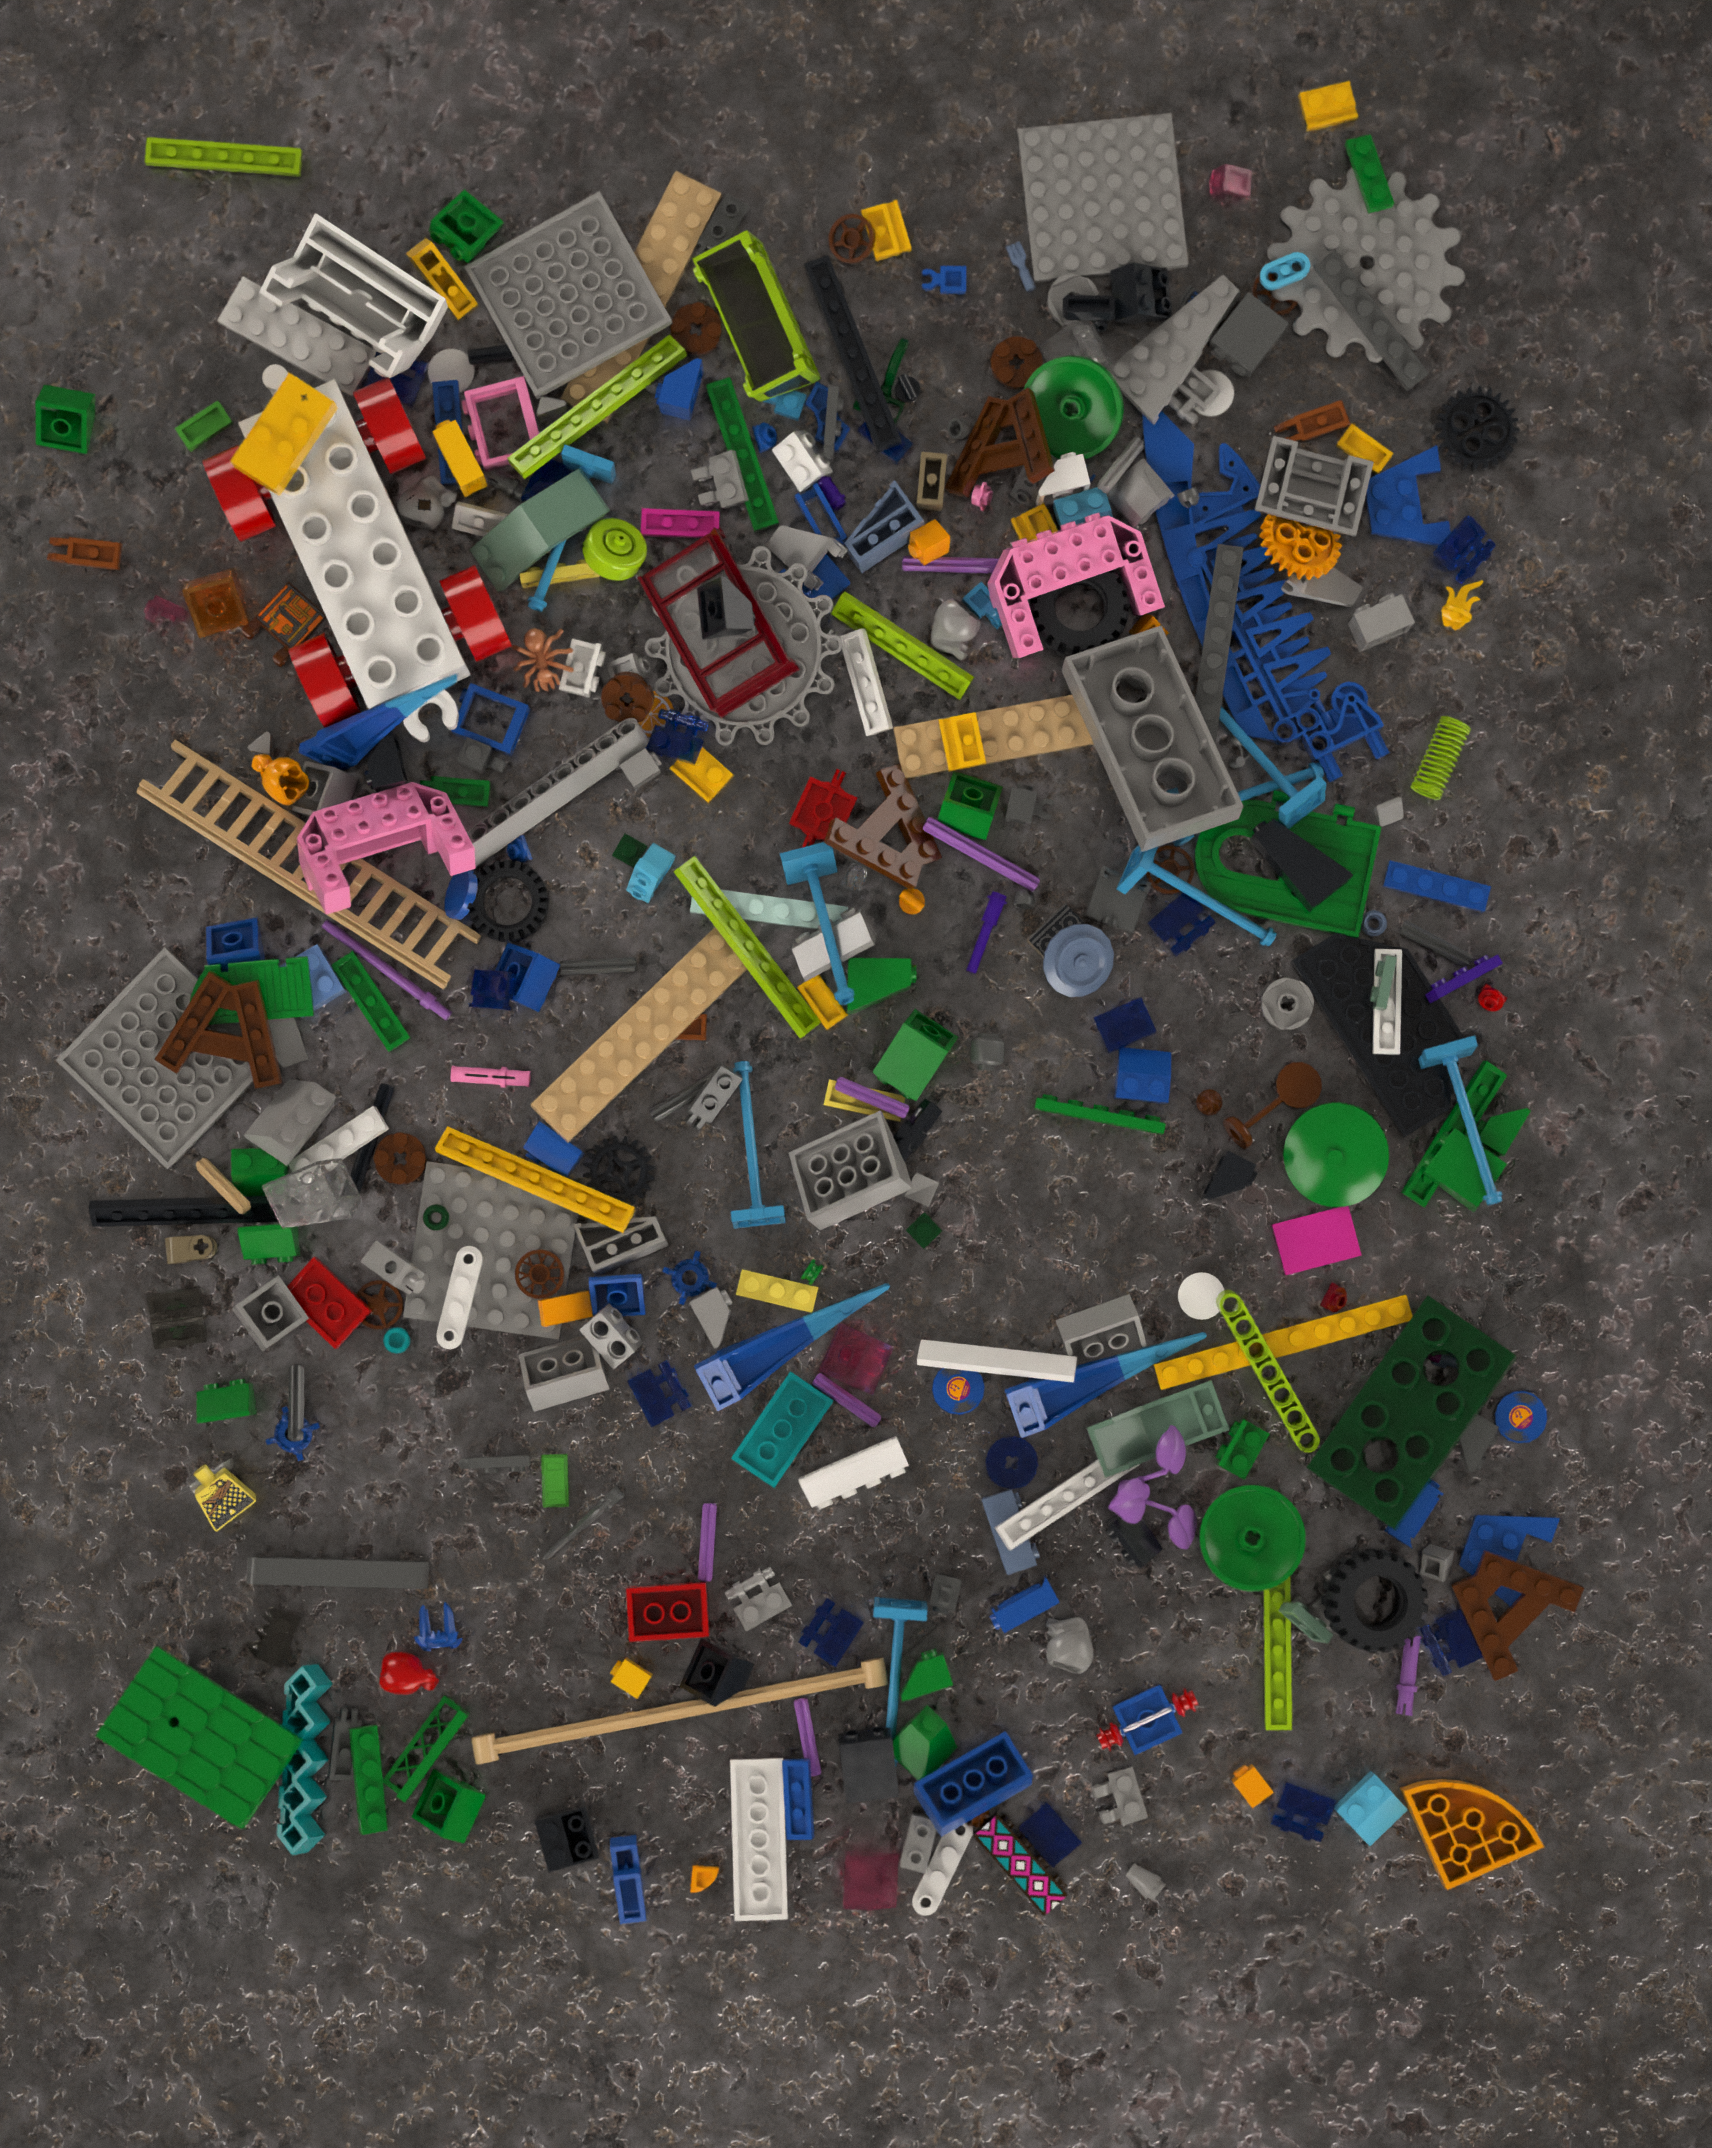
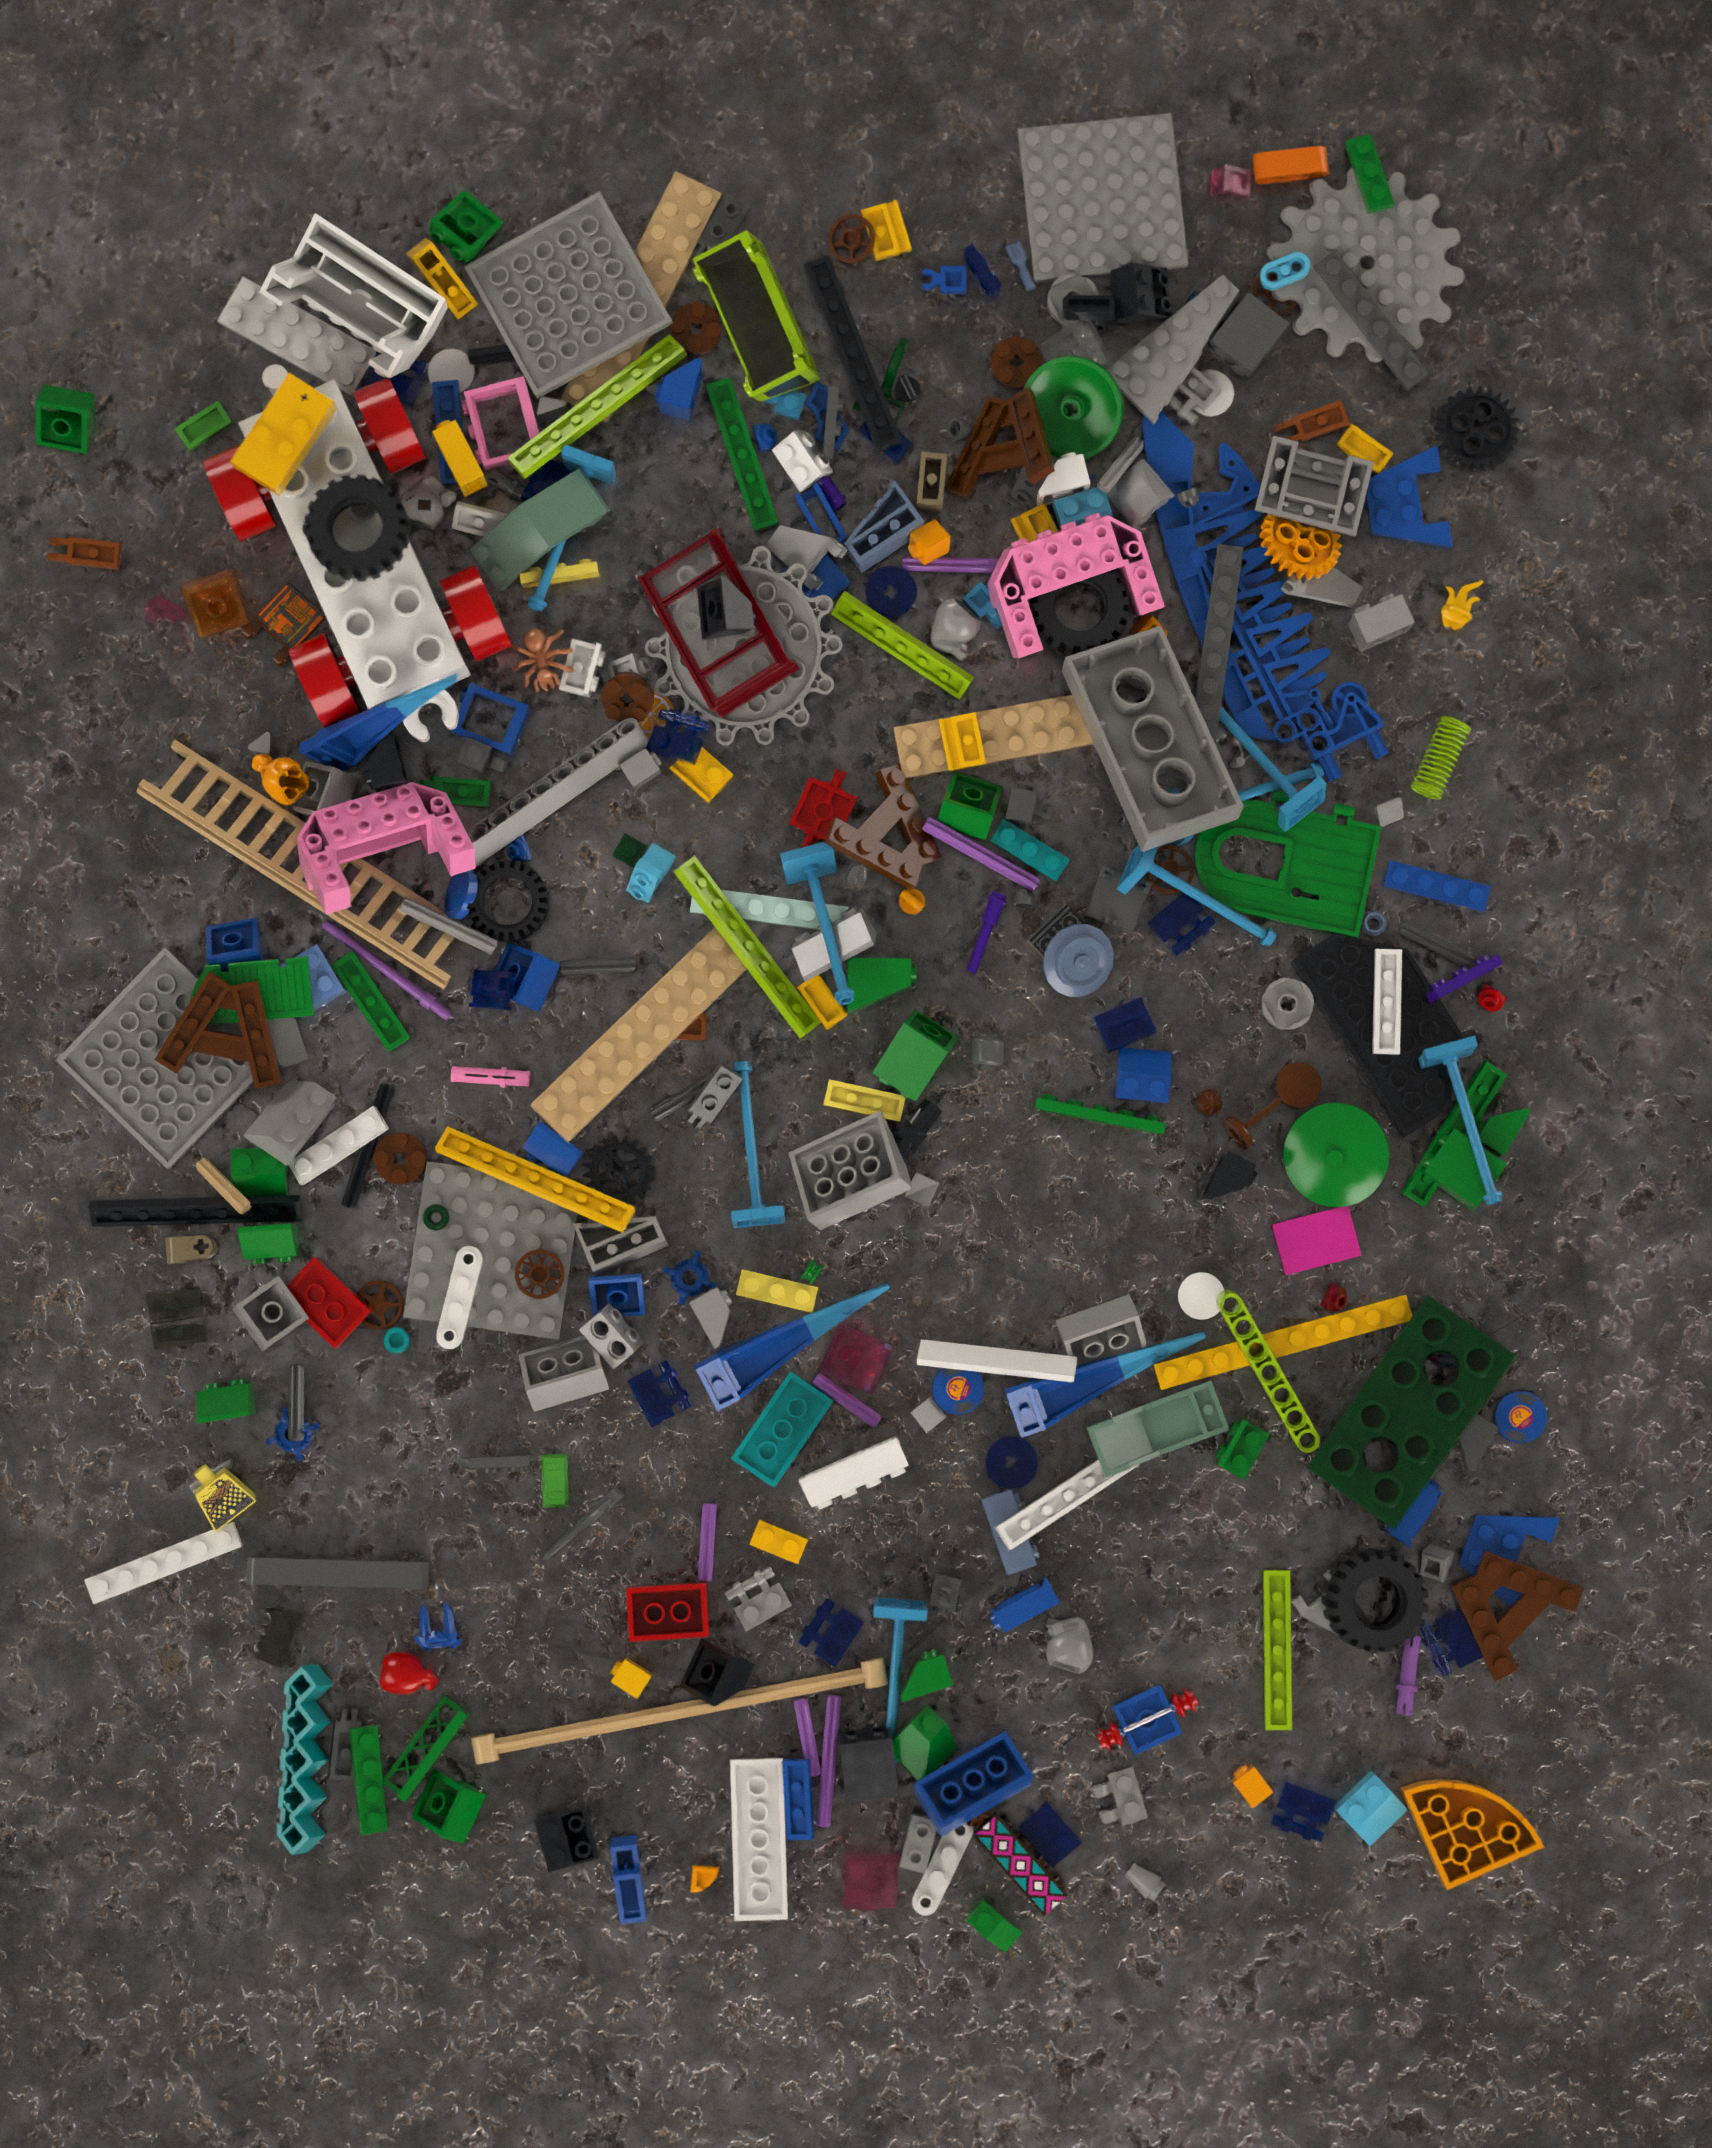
(163, 1563): none -> white plate
(199, 1737): green piece -> none
(223, 156): lime plate -> none
(313, 1194): clear slope -> none
(335, 500): none -> black tyre
(400, 1274): light grey torso -> none
(448, 925): none -> light grey axle
(565, 1308): light orange tile -> none
(614, 549): lime wheel -> none
(678, 523): dark pink plate -> none
(727, 478): light grey plate -> none
(778, 1541): none -> yellow plate
(828, 1760): none -> medium lavender axle
(866, 682): white plate -> none
(871, 1097): medium lavender axle -> none
(900, 580): none -> clear blue plate
(923, 1230): dark green plate -> none
(928, 1414): none -> light grey slope
(980, 270): none -> clear blue plate
(982, 496): bright pink plate -> none
(993, 1924): none -> green slope
(1029, 850): none -> teal plate
(1133, 1493): medium lavender plant -> none
(1136, 1540): black slope -> none
(1252, 1538): green dish -> none
(1290, 165): none -> orange beam
(1299, 864): black slope -> none
(1309, 1625): sand green plate -> none
(1328, 106): yellow plate -> none
(1381, 993): sand green plate -> none
(1460, 543): clear blue plate -> none

